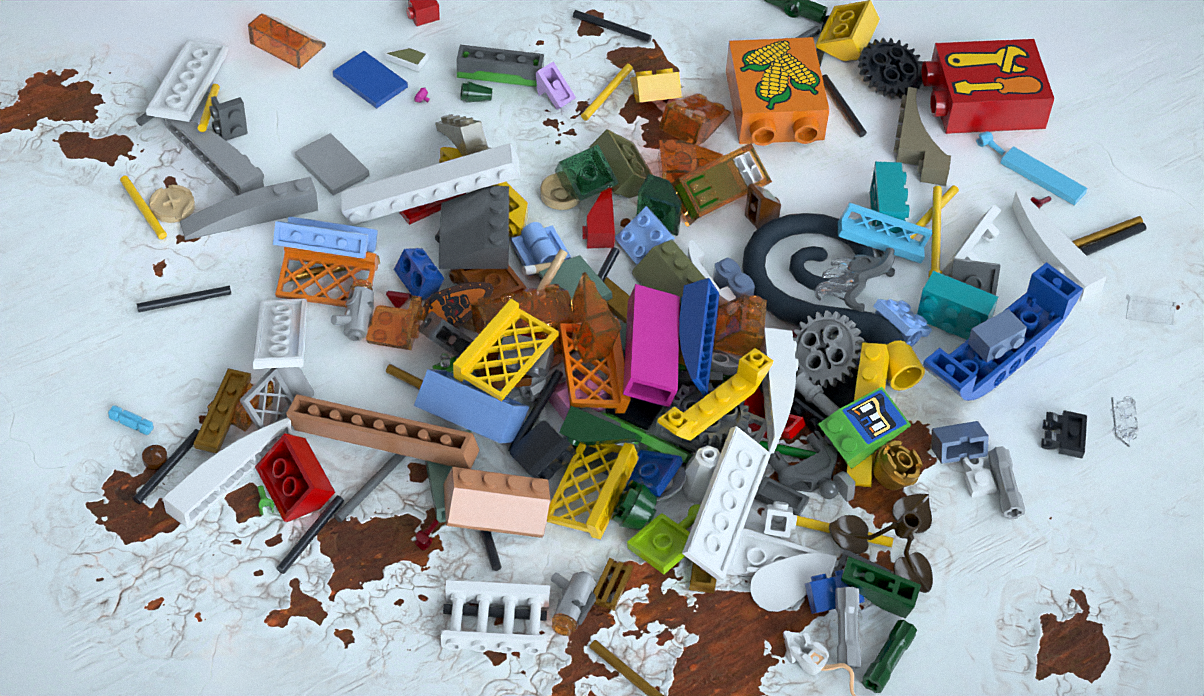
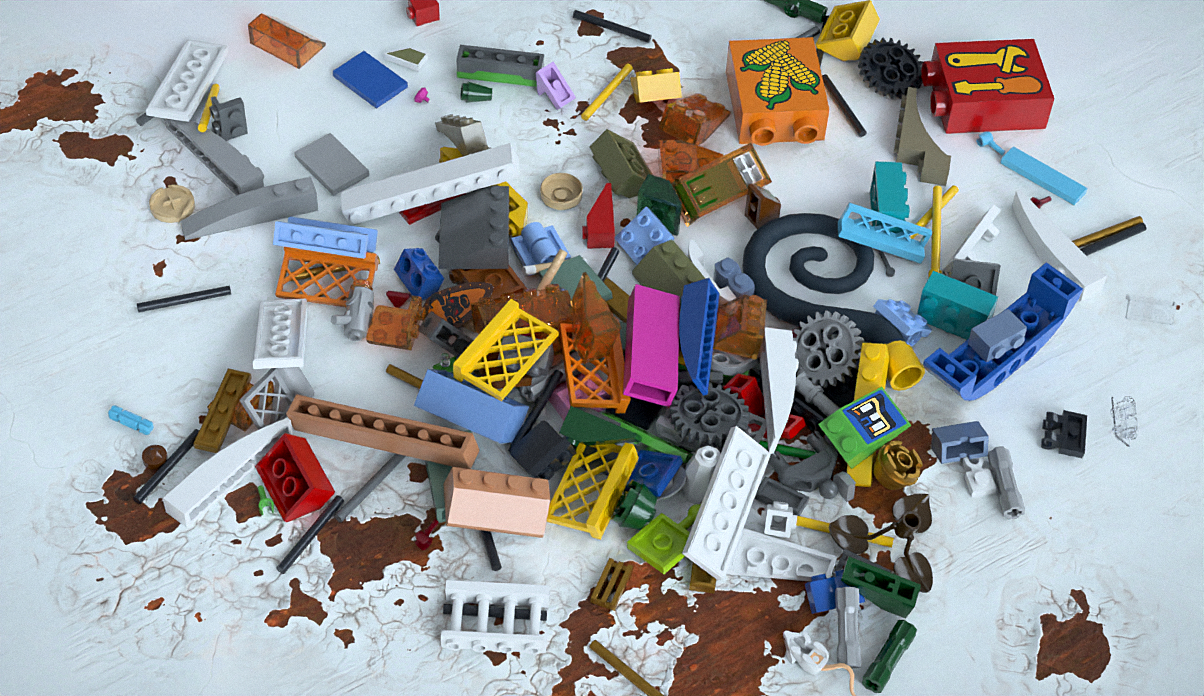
(143, 207): yellow bar -> none
(575, 603): light grey piece -> none
(586, 174): clear green slope -> none
(720, 401): yellow slope -> none
(783, 581): white sticker -> none
(849, 277): piece -> none

